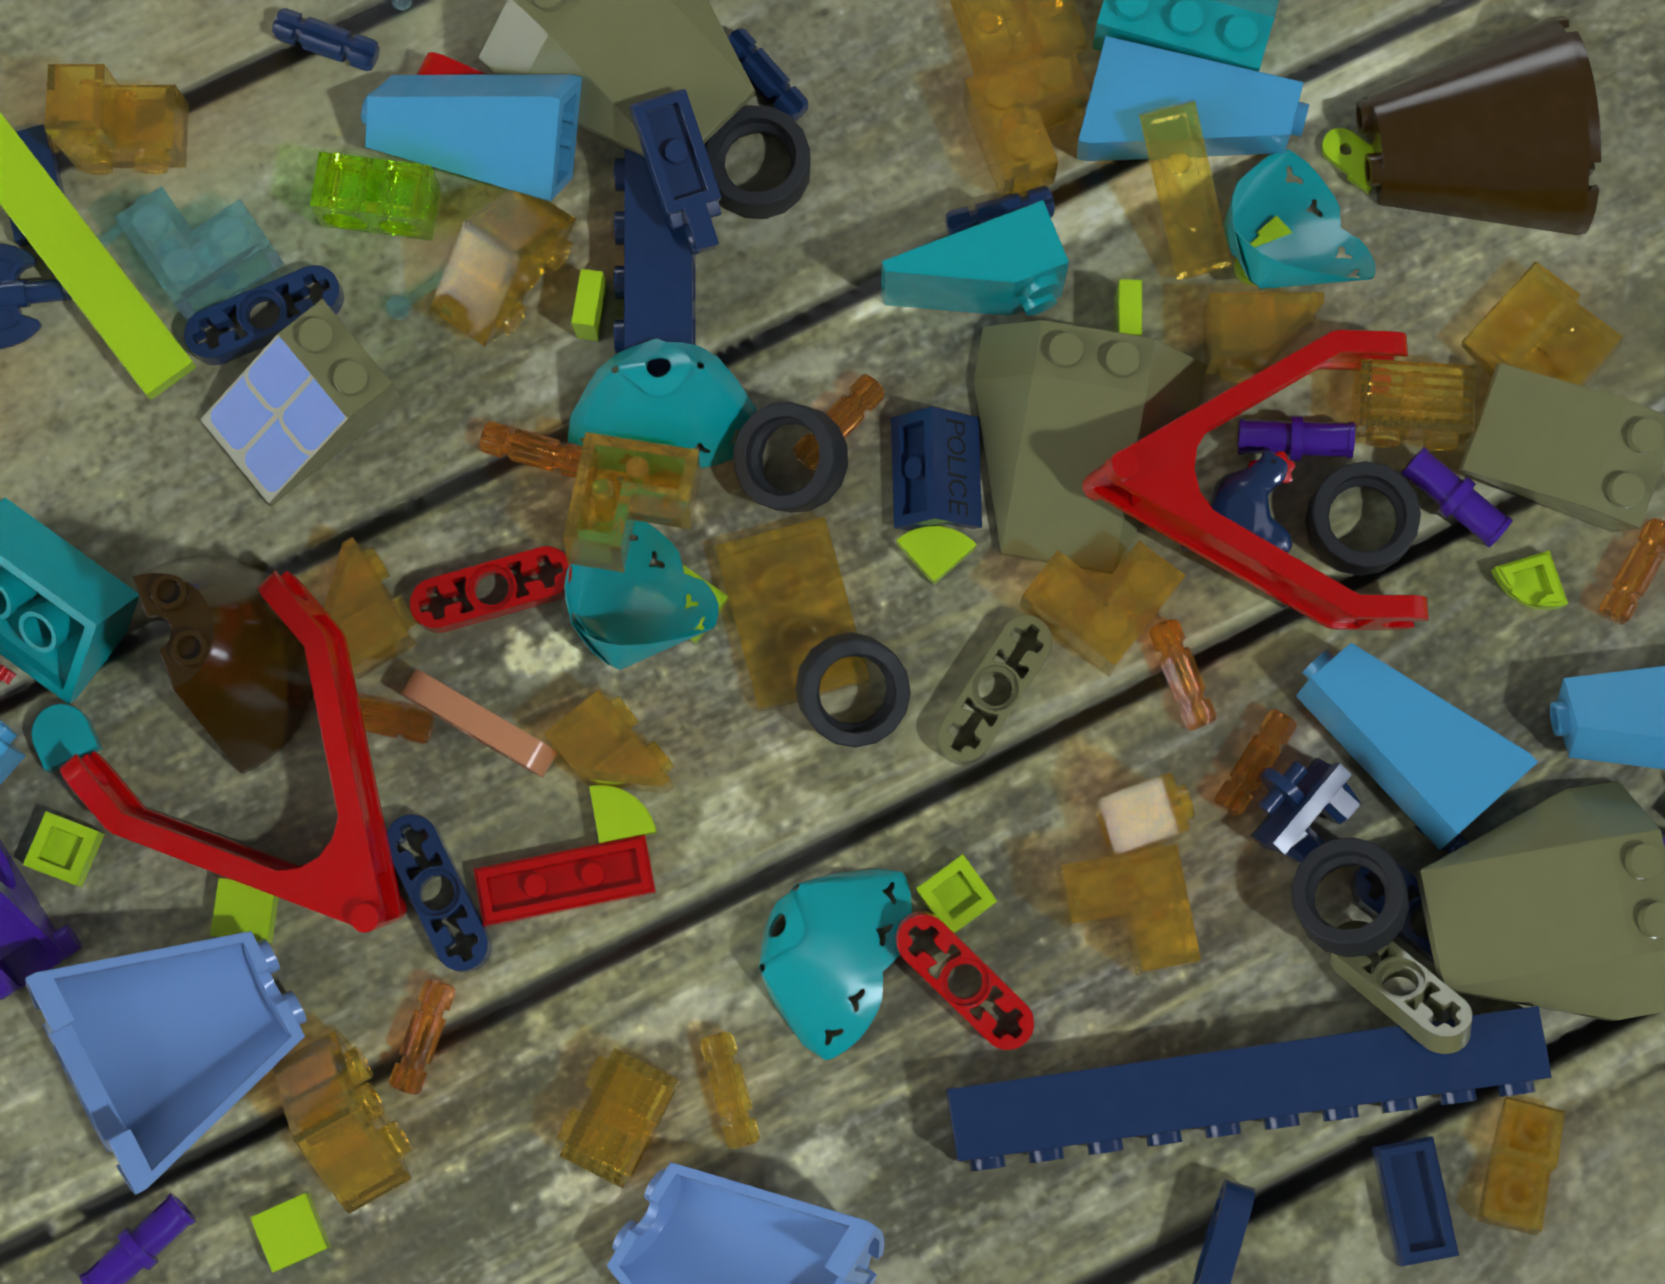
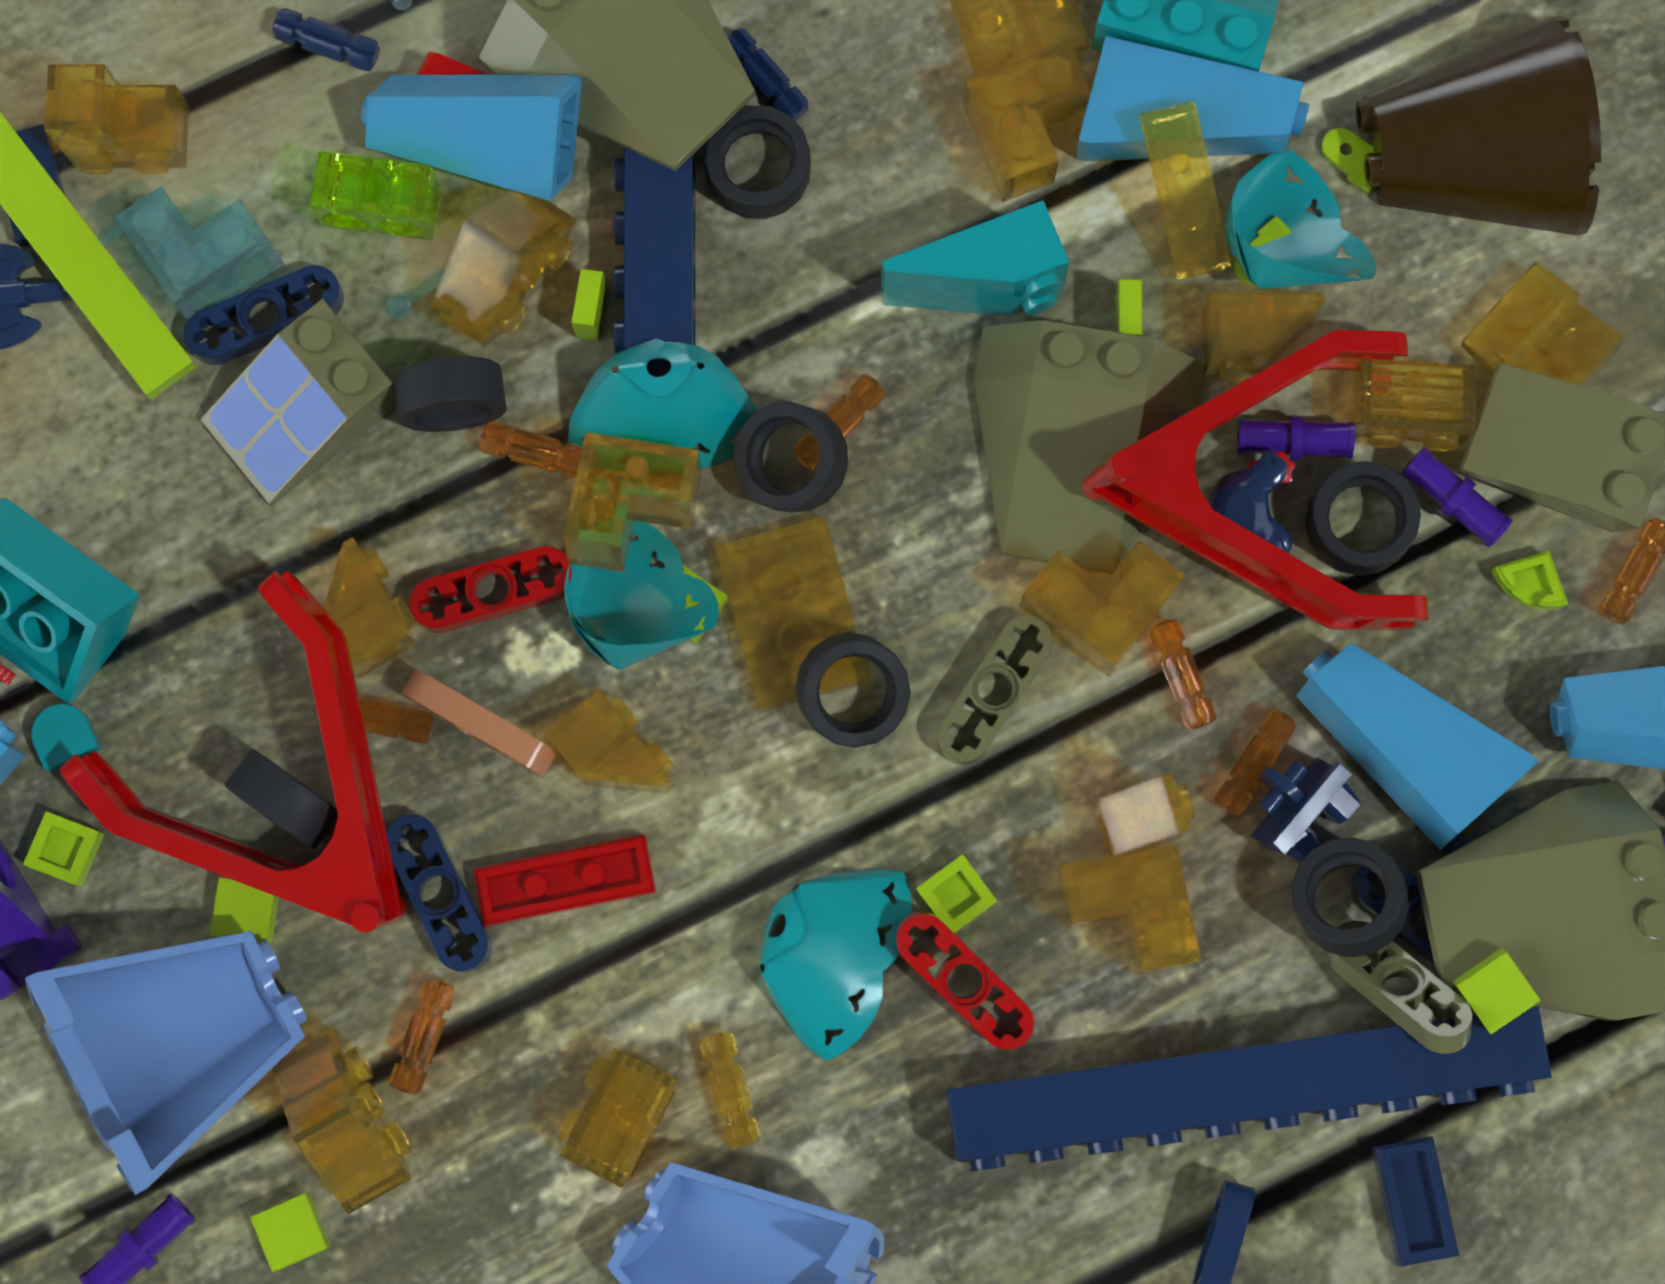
(229, 654): dark brown cone -> none
(282, 798): none -> black tyre
(450, 394): none -> black tyre
(619, 814): lime tile -> none
(679, 166): dark blue hinge -> none
(936, 469): dark blue panel -> none
(936, 550): lime tile -> none
(962, 218): dark blue axle -> none
(1496, 990): none -> lime tile
(1520, 1166): clear yellow slope -> none

